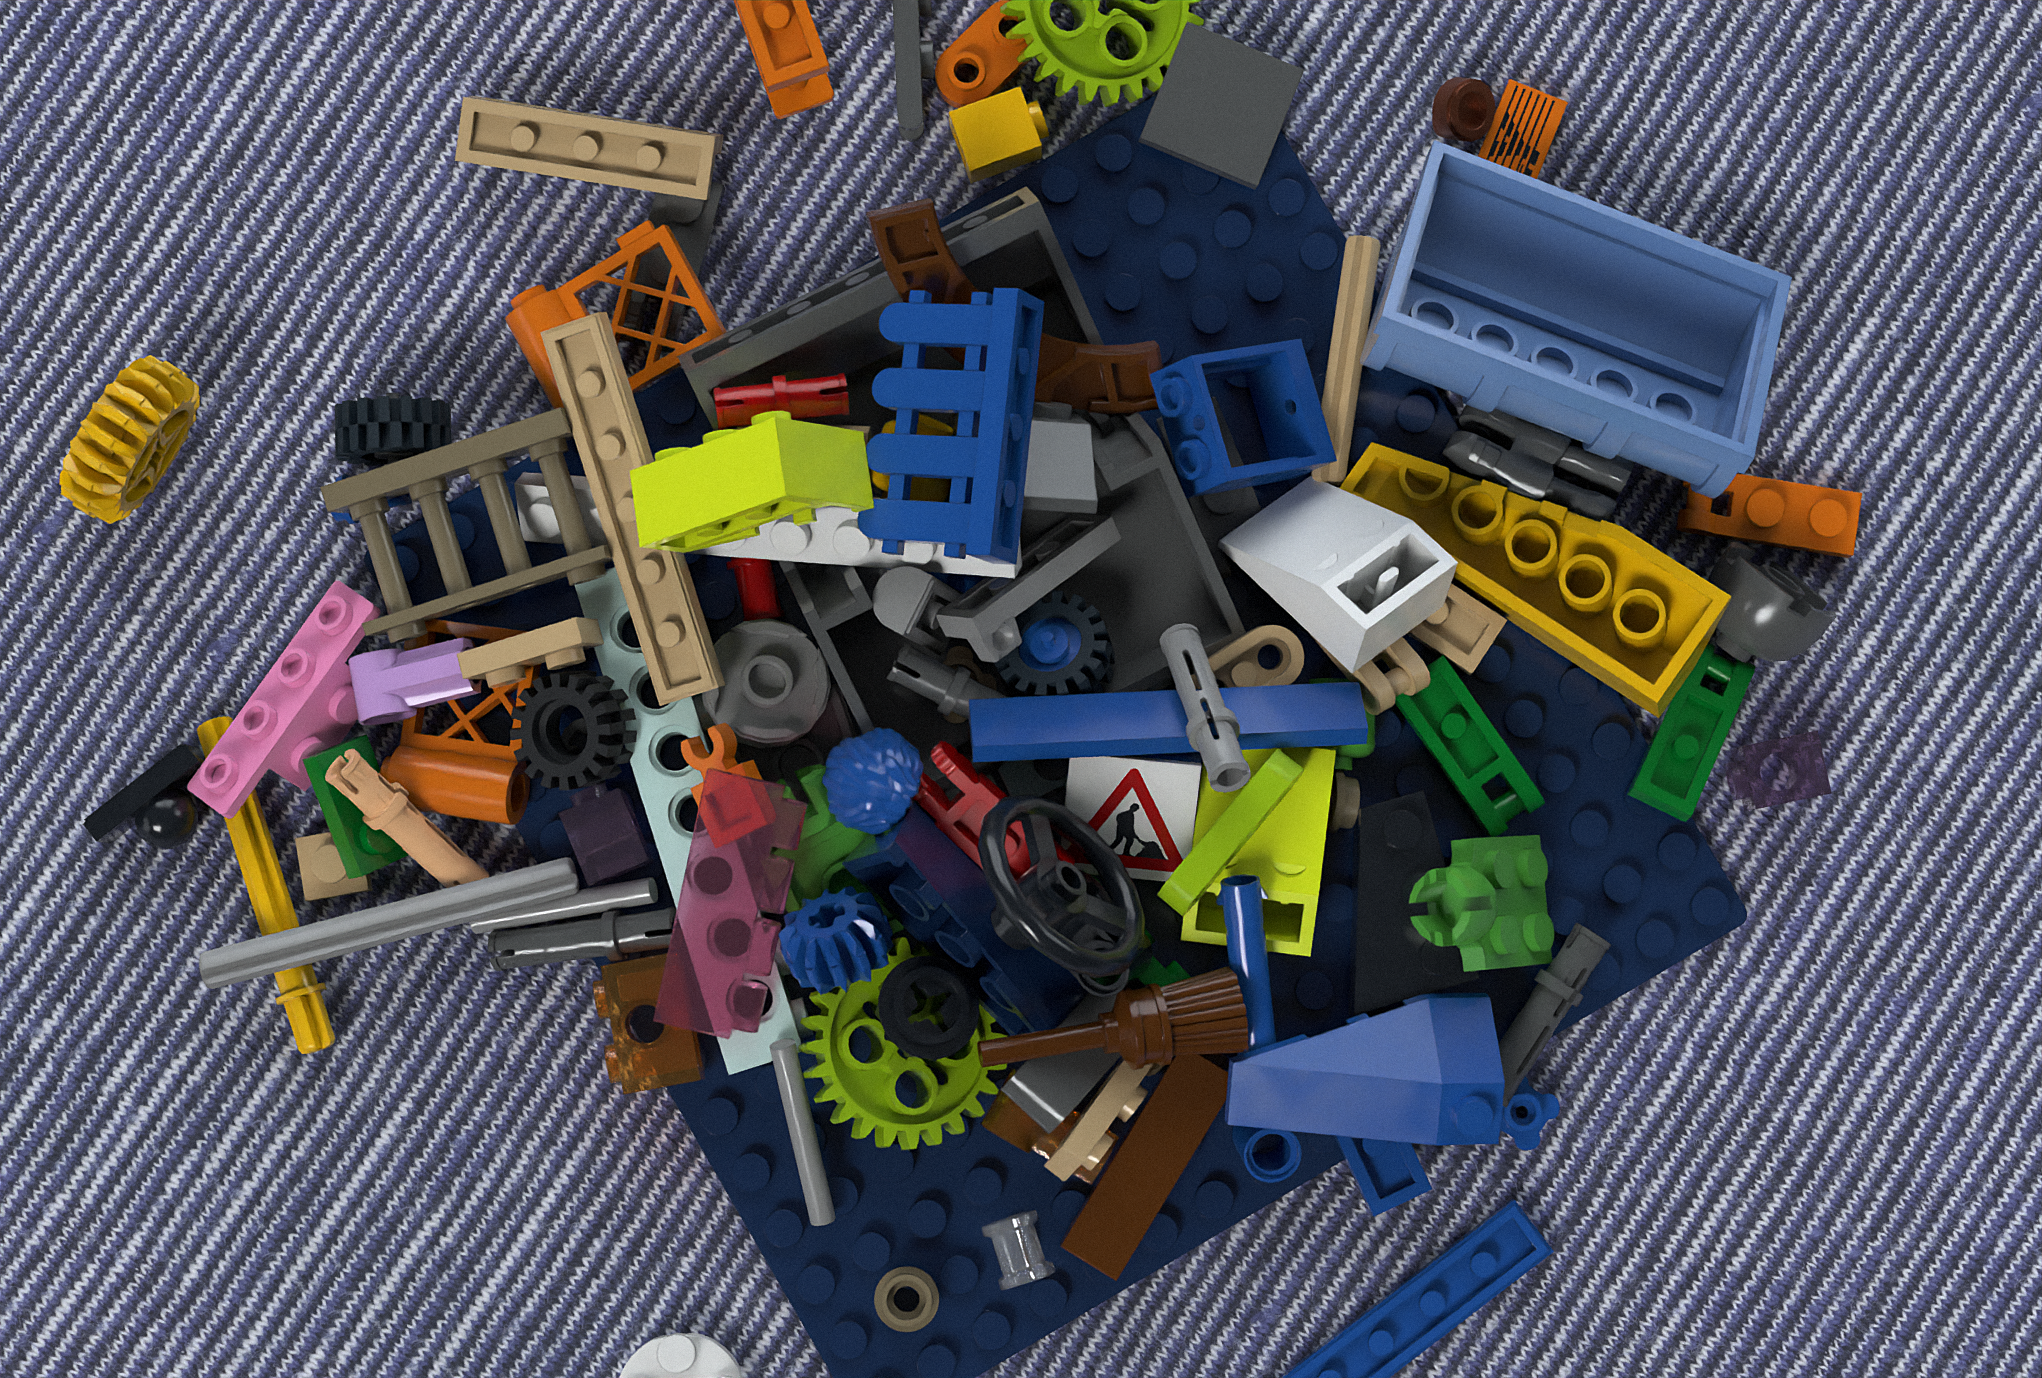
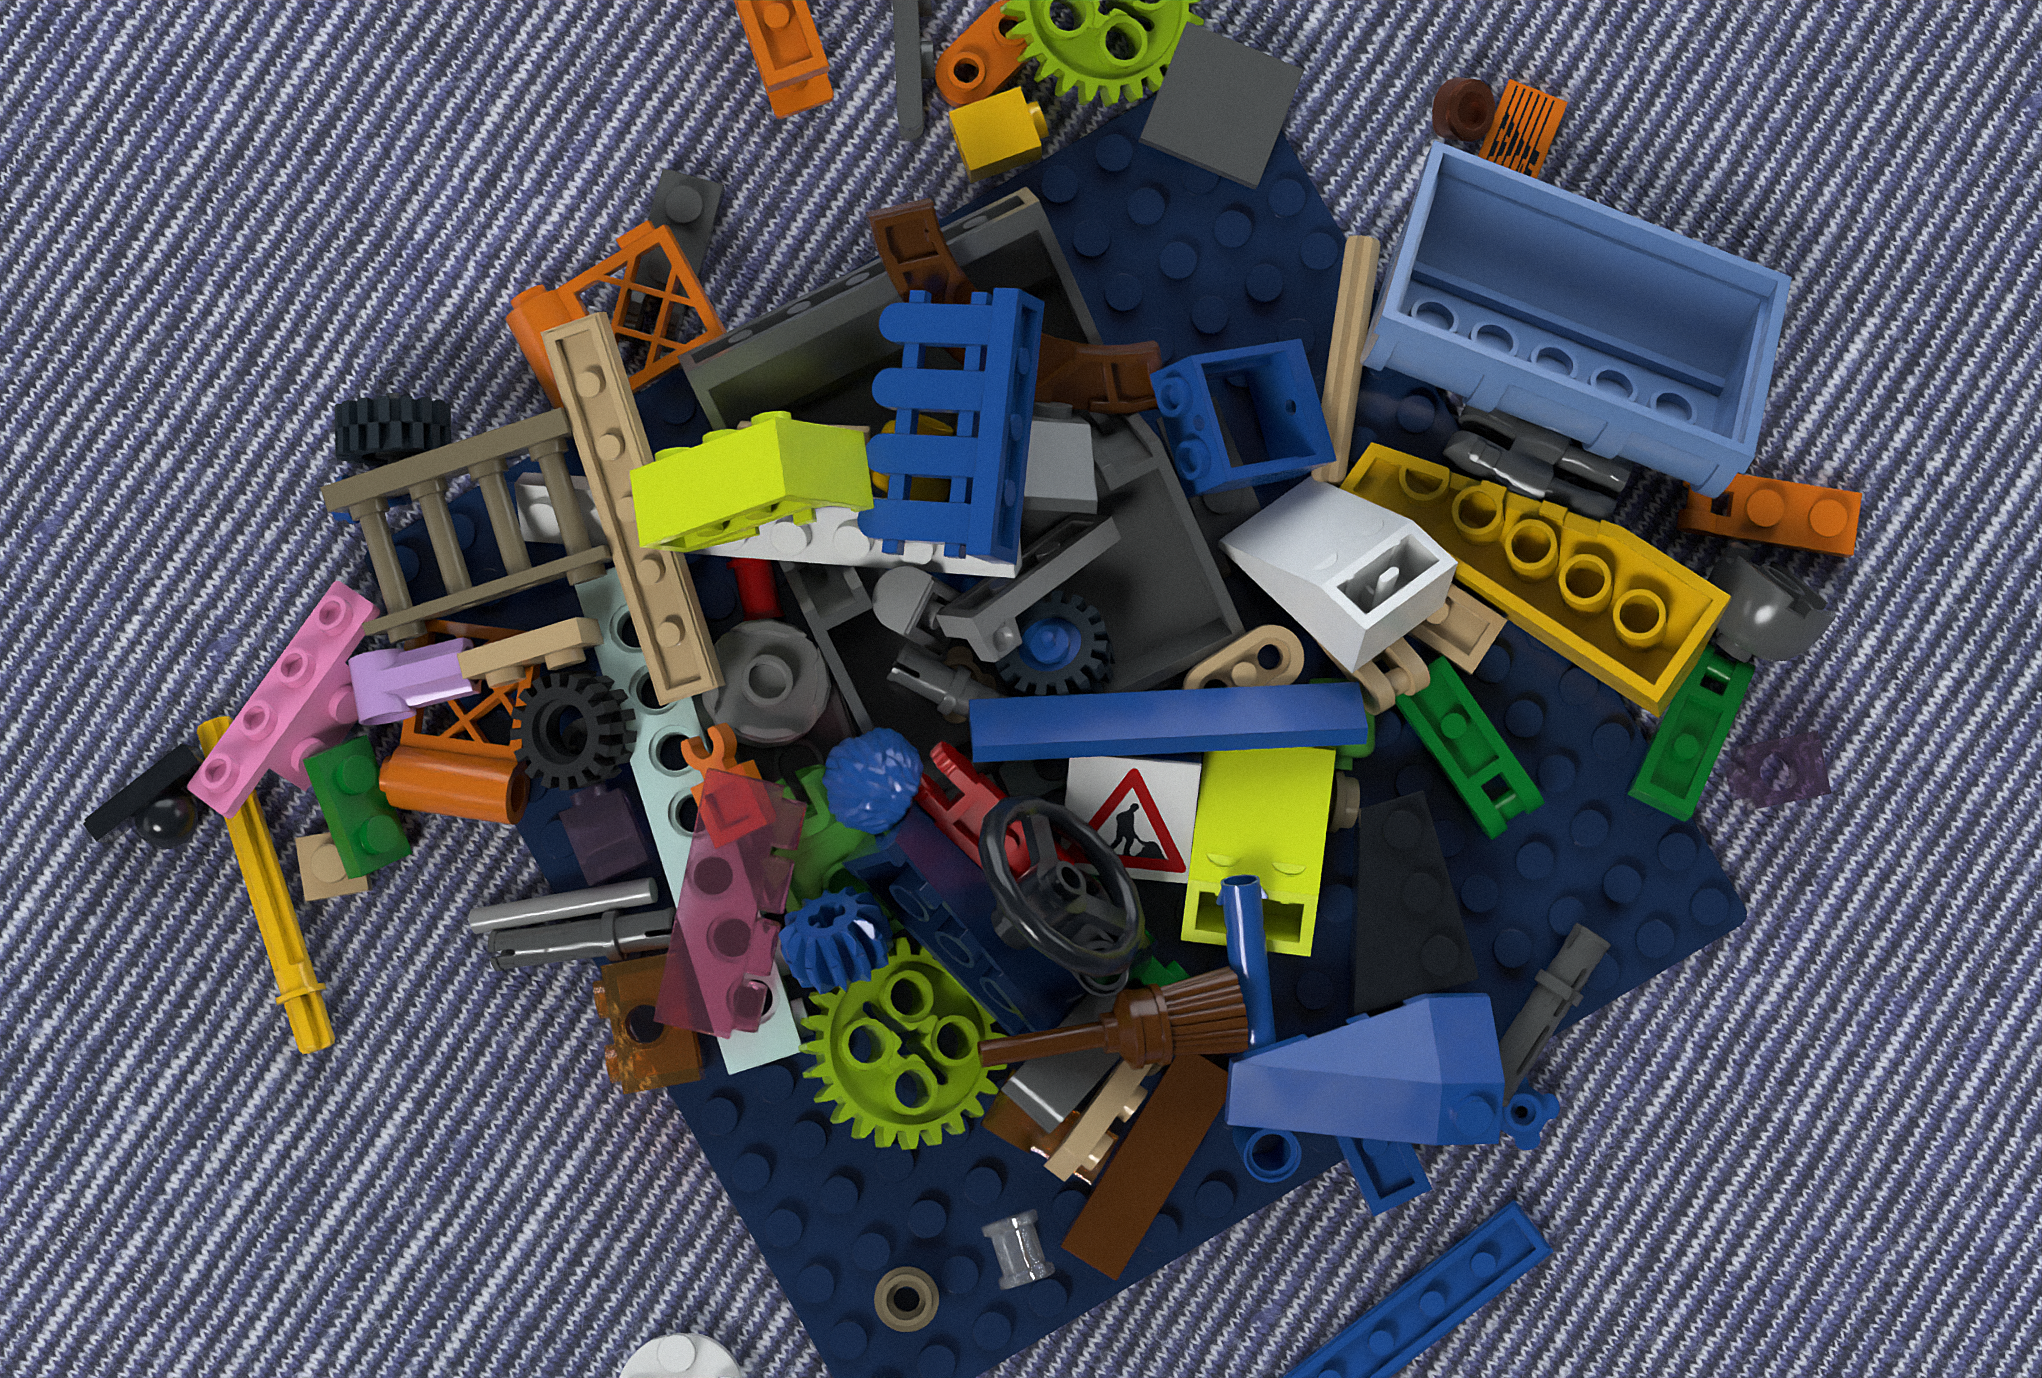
(129, 439): yellow gear -> none
(388, 923): light grey axle -> none
(391, 811): light nougat pin -> none
(587, 147): tan fence -> none
(799, 397): red pin -> none
(802, 1132): light grey bar -> none
(955, 1016): black gear -> none
(1221, 757): light grey pin -> none
(1230, 832): lime beam -> none
(1489, 903): bright green plate -> none

